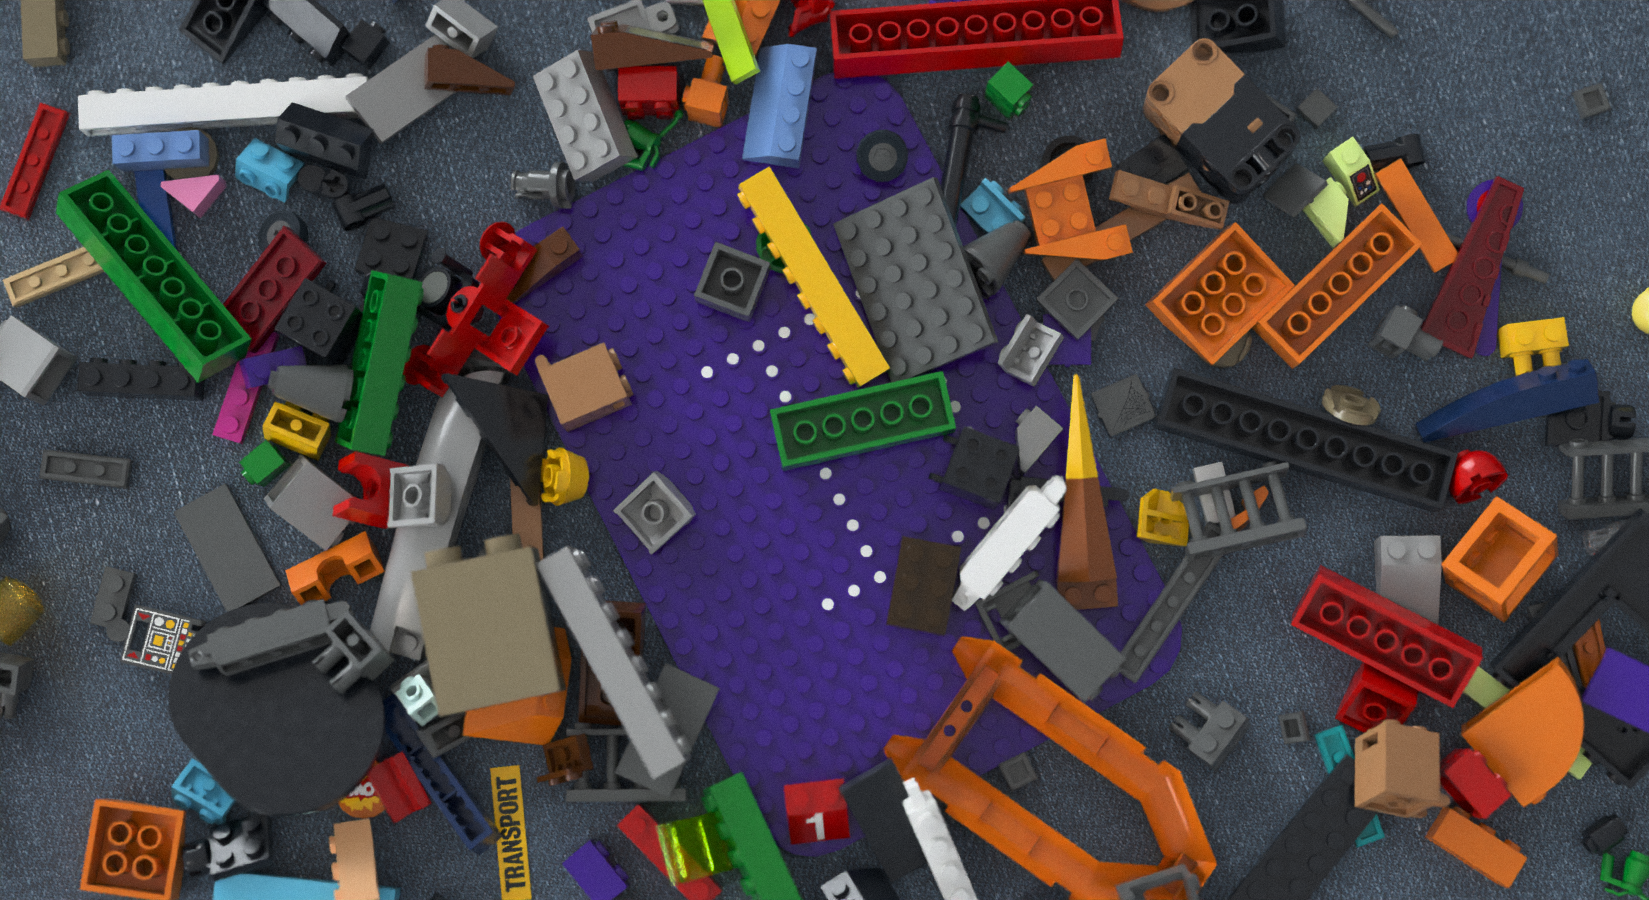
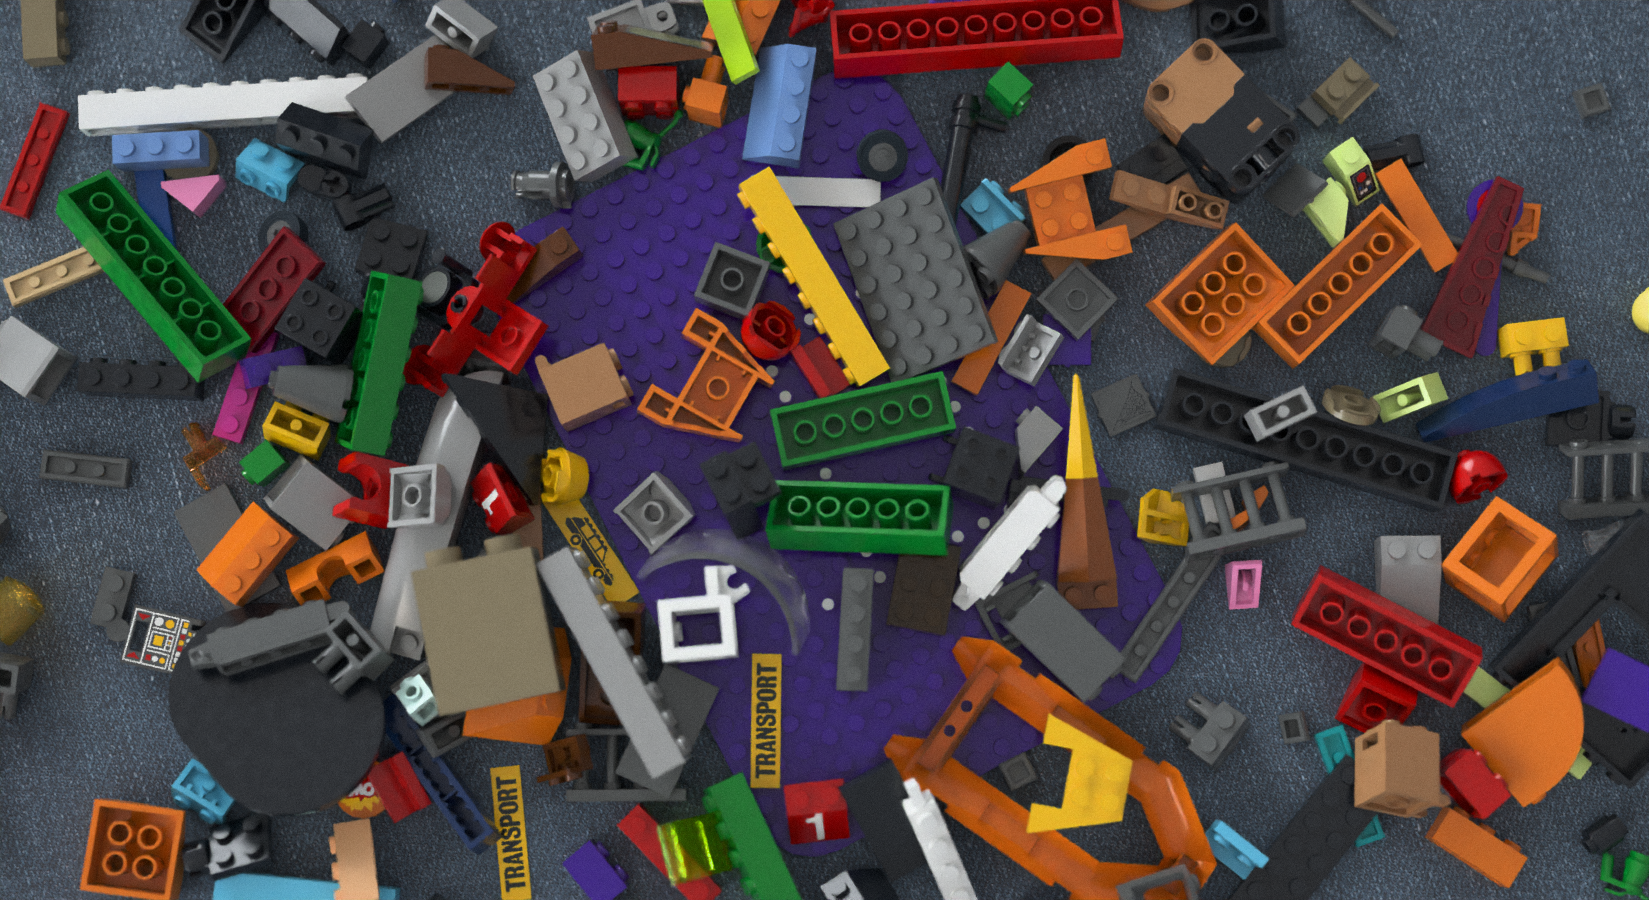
(202, 452): none -> clear orange bracket
(247, 555): none -> orange slope
(500, 500): none -> red slope
(584, 535): none -> yellow sticker
(714, 388): none -> orange wedge
(718, 599): none -> white piece
(740, 485): none -> black brick
(752, 557): none -> clear windscreen
(766, 721): none -> yellow sticker
(769, 331): none -> red cylinder
(819, 368): none -> red panel
(831, 191): none -> white sticker
(855, 629): none -> dark grey window
(861, 517): none -> green brick
(1003, 317): none -> orange tile
(1094, 782): none -> yellow wing
(1234, 849): none -> medium azure bracket
(1243, 583): none -> bright pink slope
(1280, 413): none -> light grey brick
(1345, 90): none -> dark tan plate
(1411, 397): none -> yellowish green slope
(1525, 230): none -> orange slope

